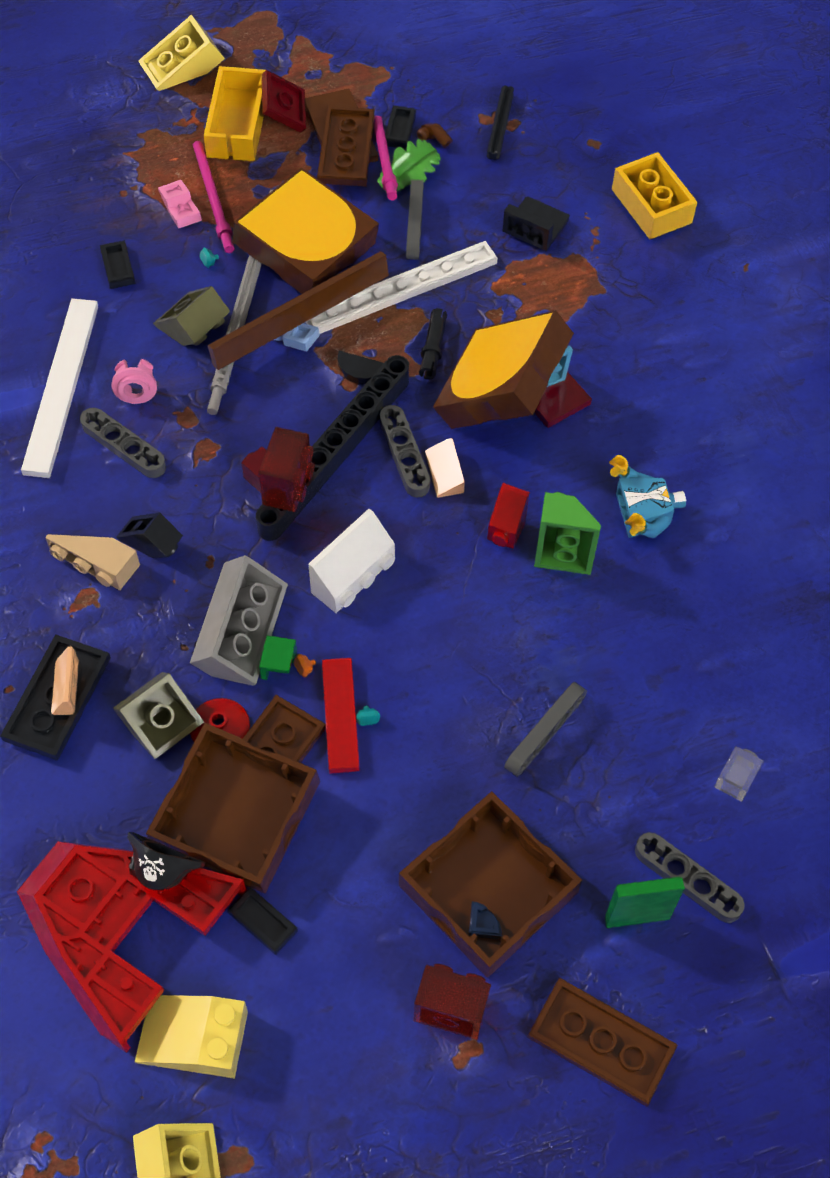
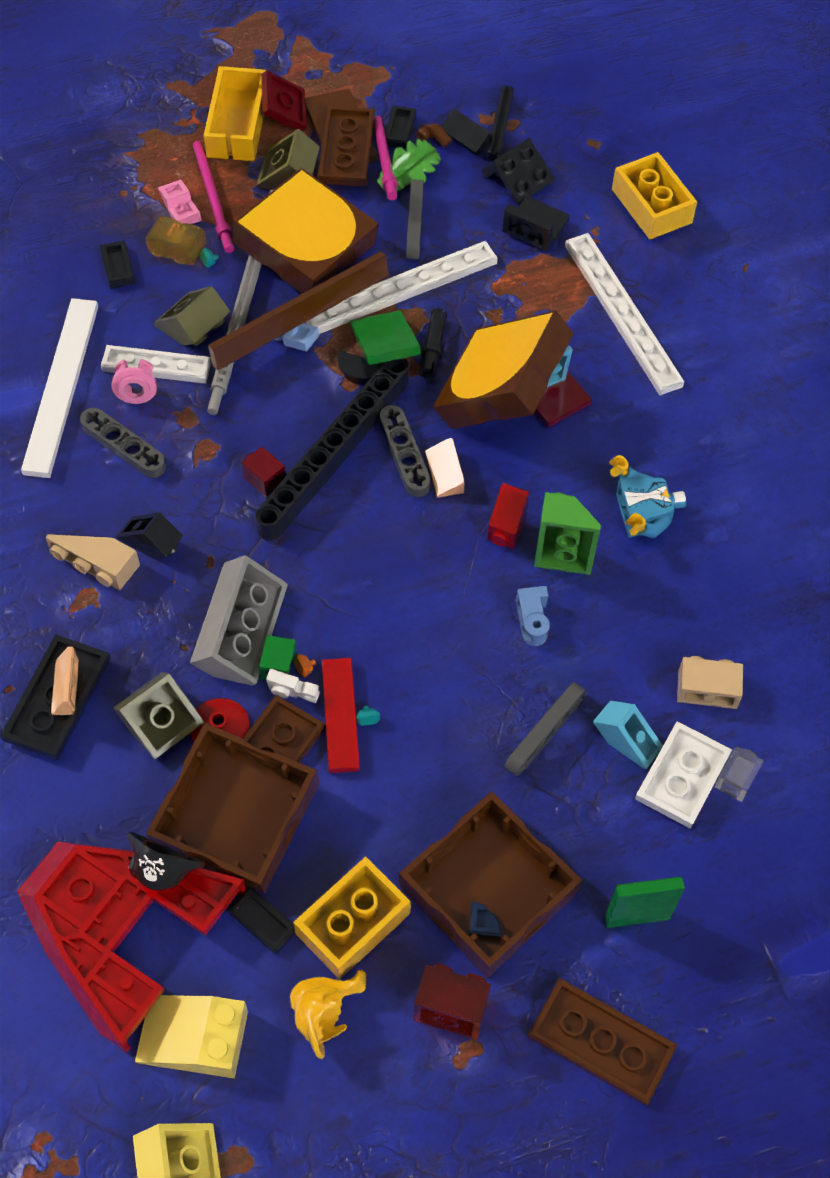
(165, 364): none -> white tile
(176, 240): none -> clear yellow brick
(181, 56): light yellow slope -> none
(286, 158): none -> olive slope
(286, 469): clear red brick -> none
(288, 685): none -> white plate
(318, 1007): none -> yellow piece
(351, 562): white slope -> none
(352, 917): none -> yellow brick
(385, 337): none -> green tile
(466, 131): none -> black tile
(521, 171): none -> black bracket
(530, 610): none -> medium blue leg
(624, 314): none -> white tile
(628, 732): none -> medium azure slope
(683, 774): none -> white plate
(692, 872): dark grey beam -> none
(710, 682): none -> tan brick

